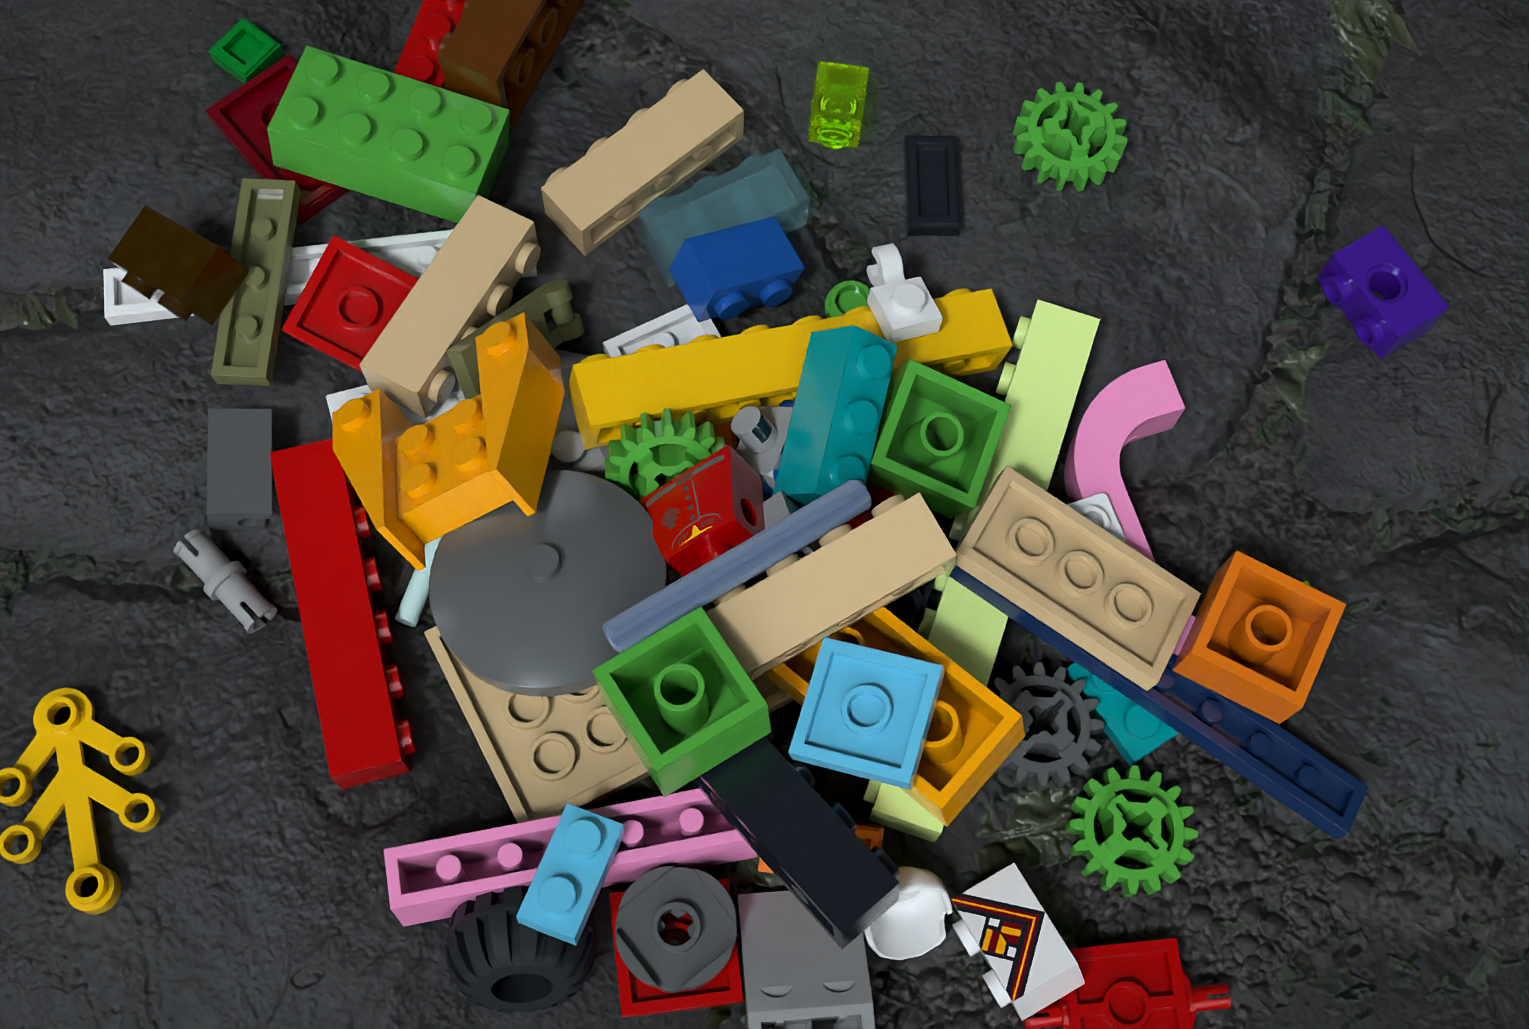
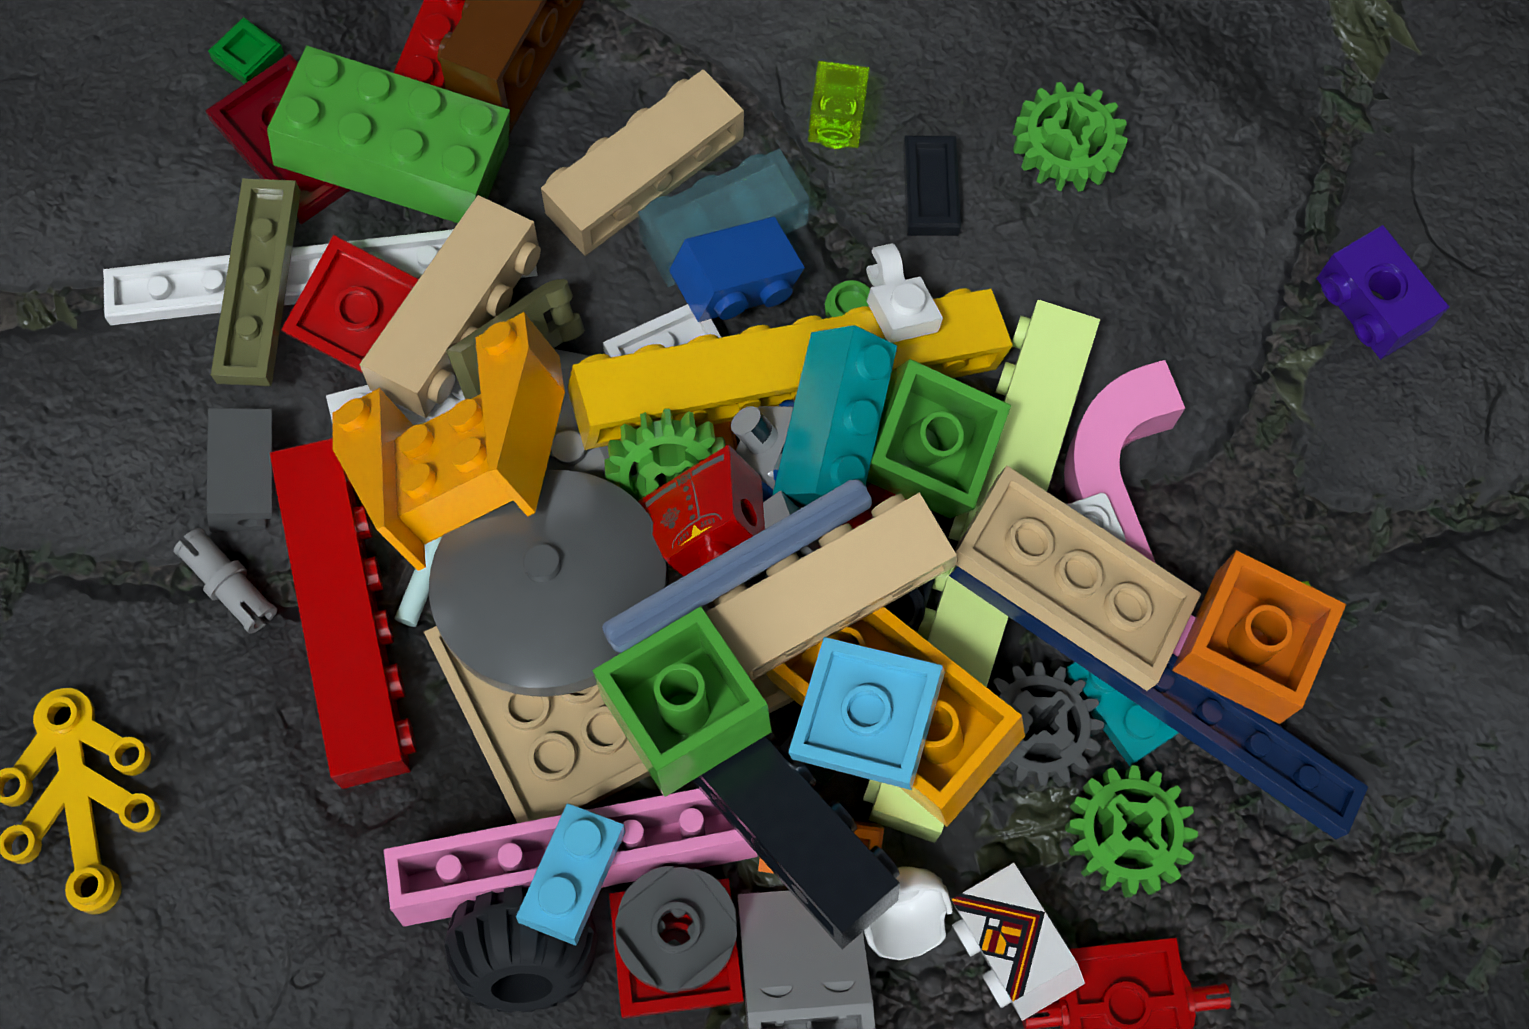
(177, 265): dark brown brick -> none

